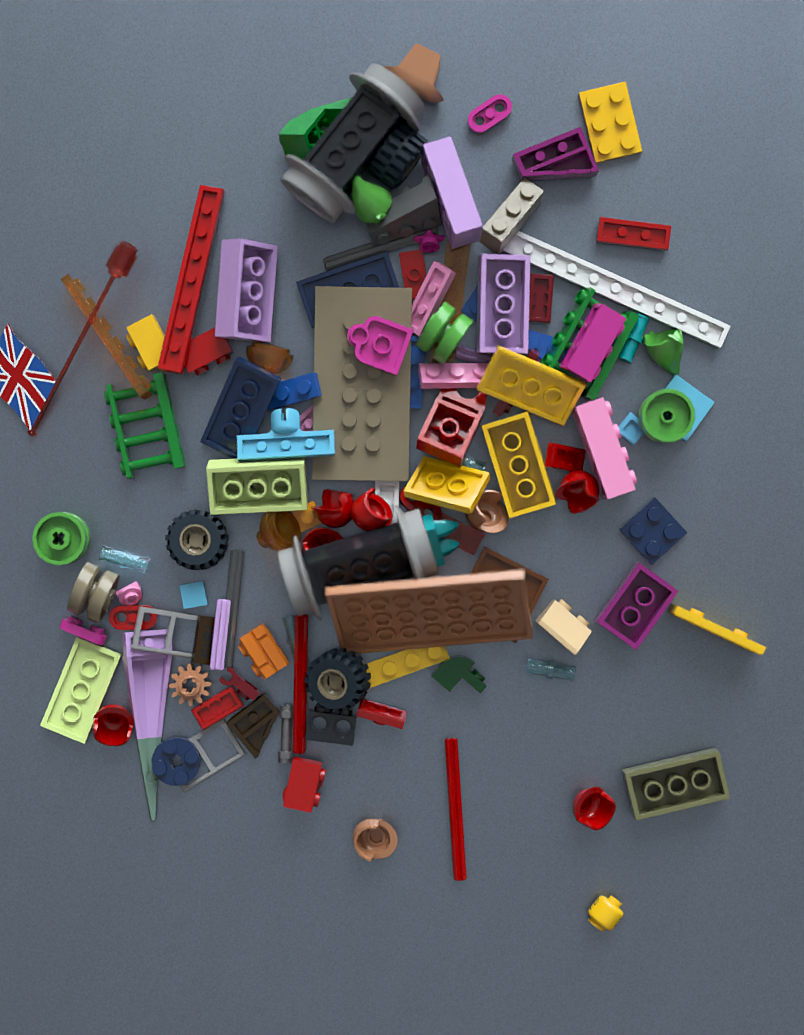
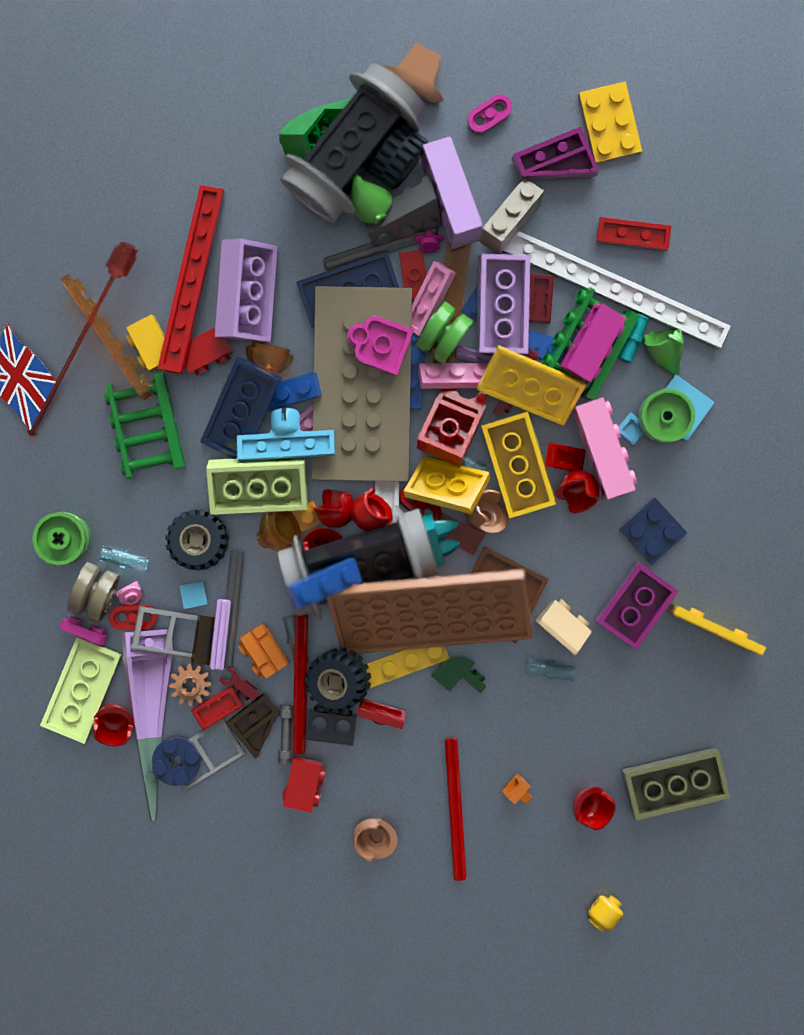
(324, 583): none -> blue plate
(517, 790): none -> orange tile

